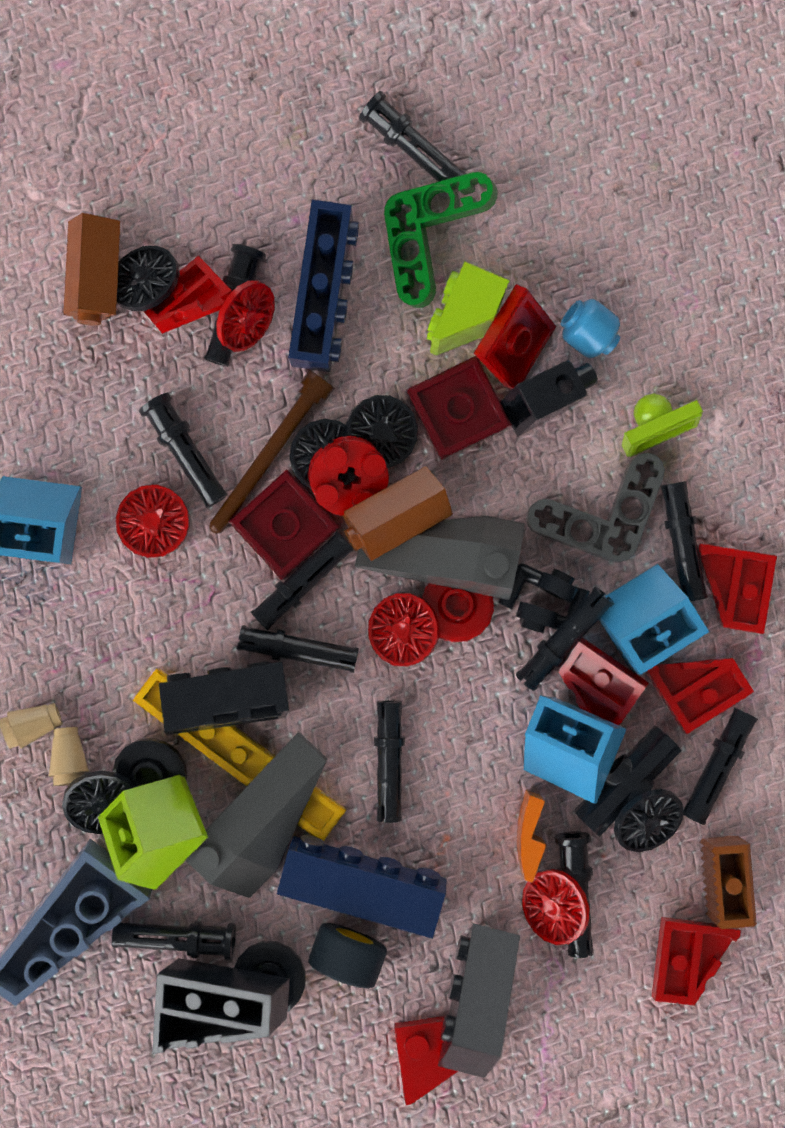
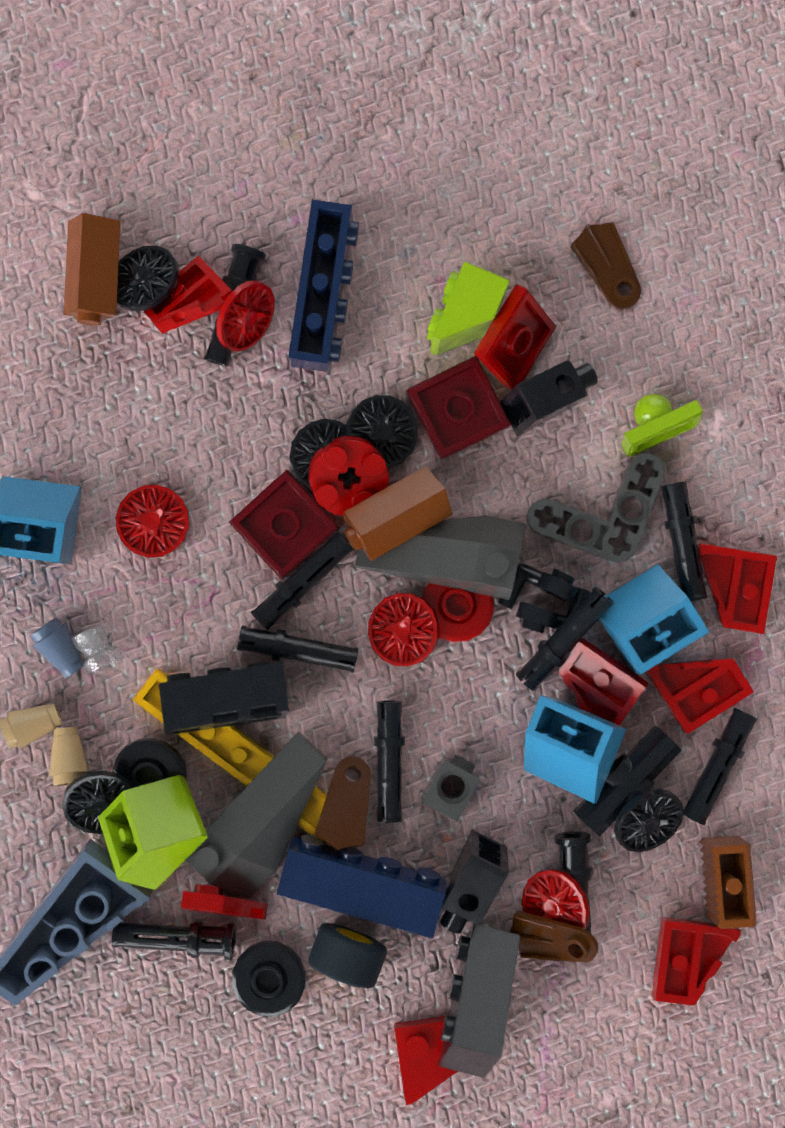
(55, 645): none -> sand blue cone
(97, 648): none -> clear wheel
(174, 434): black pin -> none
(211, 900): none -> red wing
(215, 1004): black wedge -> none
(312, 391): reddish brown piece -> none
(346, 806): none -> reddish brown piece
(401, 126): black pin -> none
(422, 216): green beam -> none
(451, 804): none -> dark grey brick
(474, 881): none -> black torso
(529, 846): orange slope -> none
(552, 939): none -> reddish brown piece
(590, 328): dark azure head -> none
(607, 263): none -> reddish brown piece

